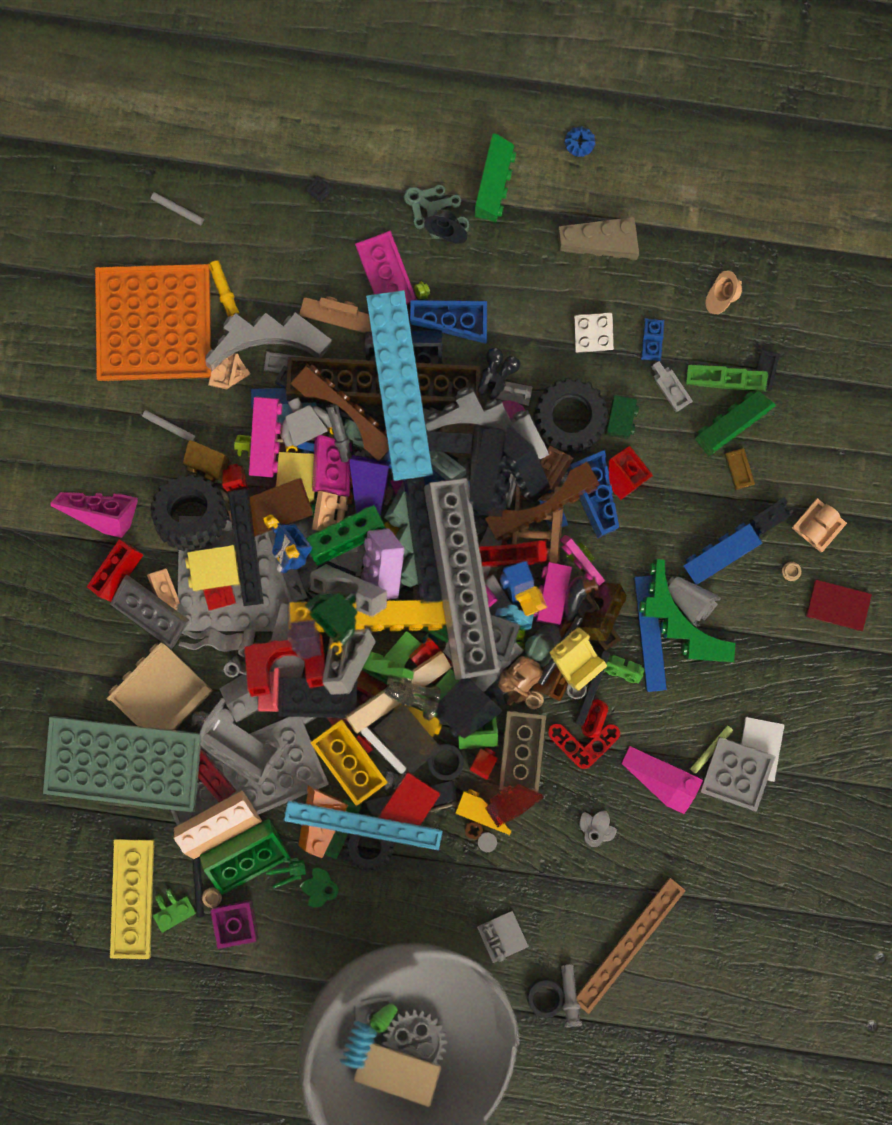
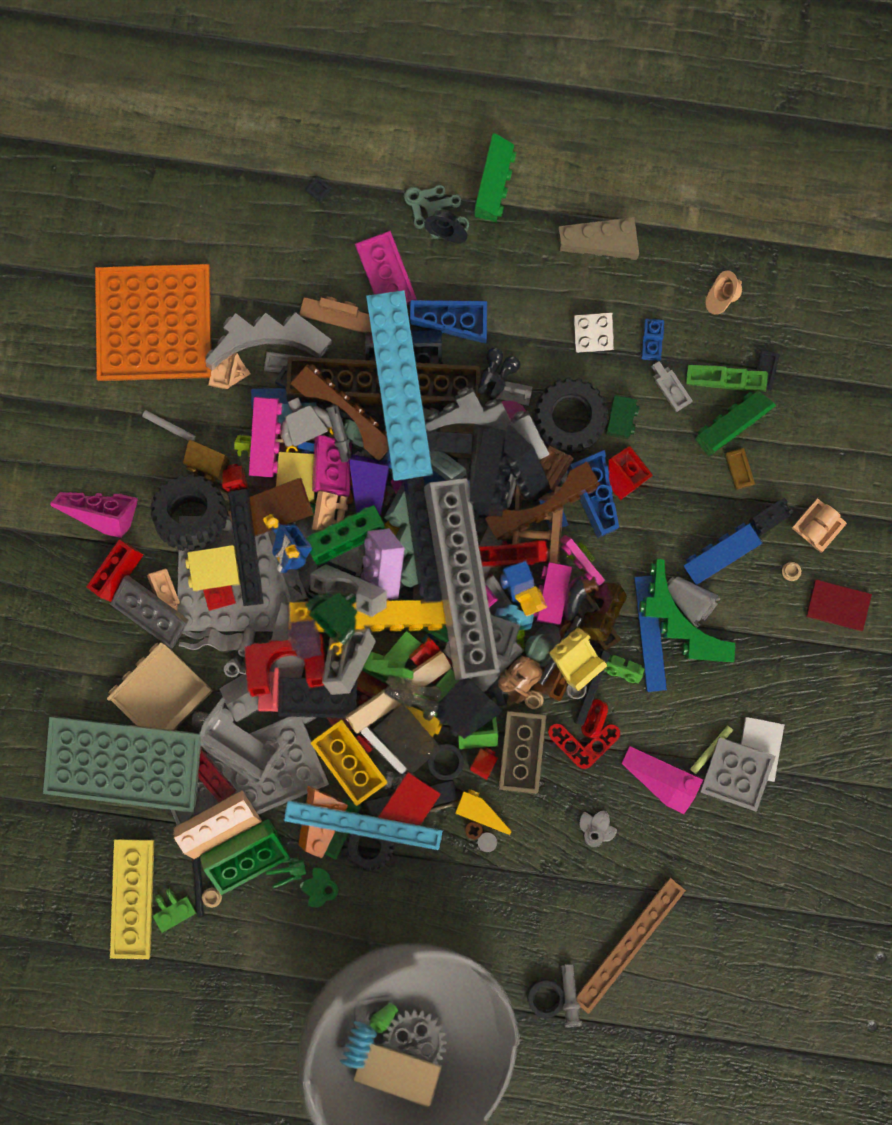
(178, 209): light grey bar -> none
(223, 289): yellow pin -> none
(234, 924): magenta brick -> none
(422, 290): lime plate -> none
(502, 937): light grey hinge -> none
(511, 803): clear red slope -> none
(572, 145): blue gear -> none

